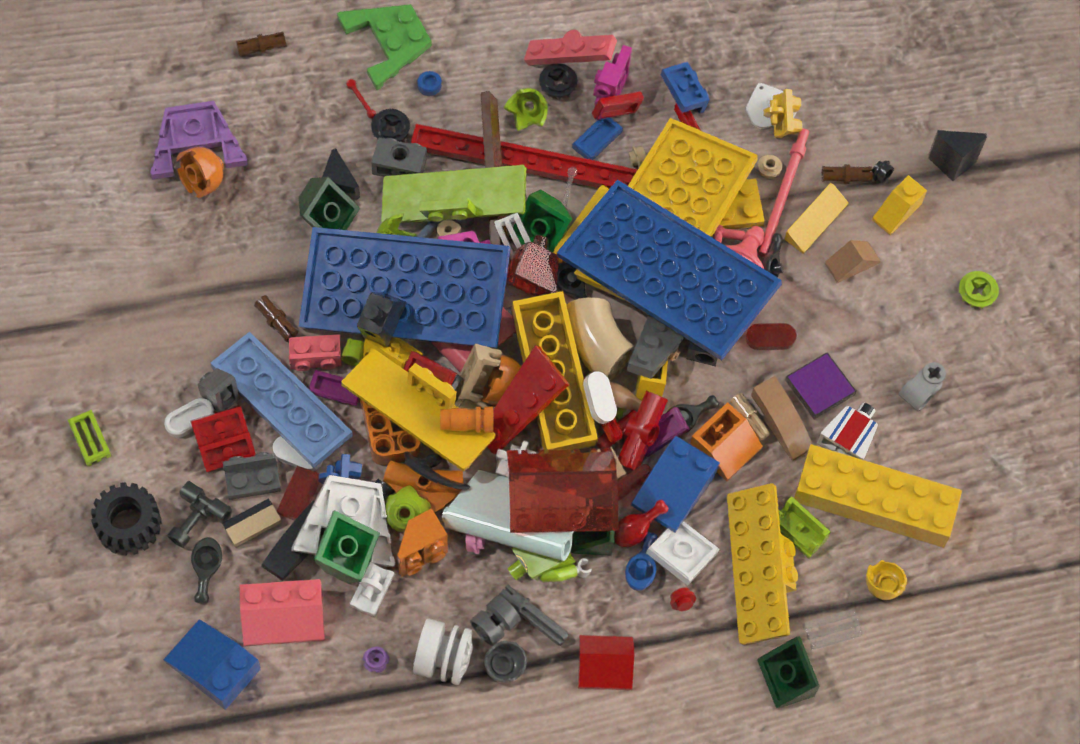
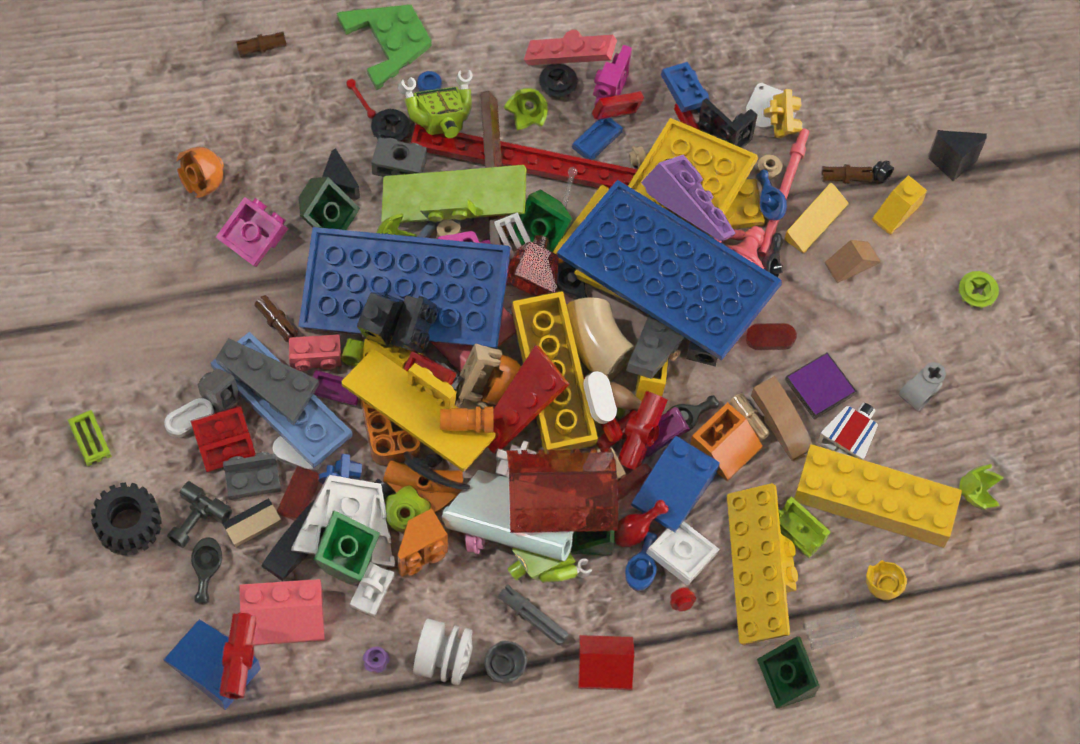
(192, 127): medium lavender wing -> none
(238, 655): none -> red piece
(252, 230): none -> dark pink plate
(275, 382): none -> dark grey wing
(414, 324): none -> black bracket
(439, 109): none -> lime torso
(501, 613): dark grey wheel -> none
(678, 188): none -> medium lavender wedge
(717, 124): none -> black bracket
(772, 200): none -> blue piece
(976, 486): none -> lime piece

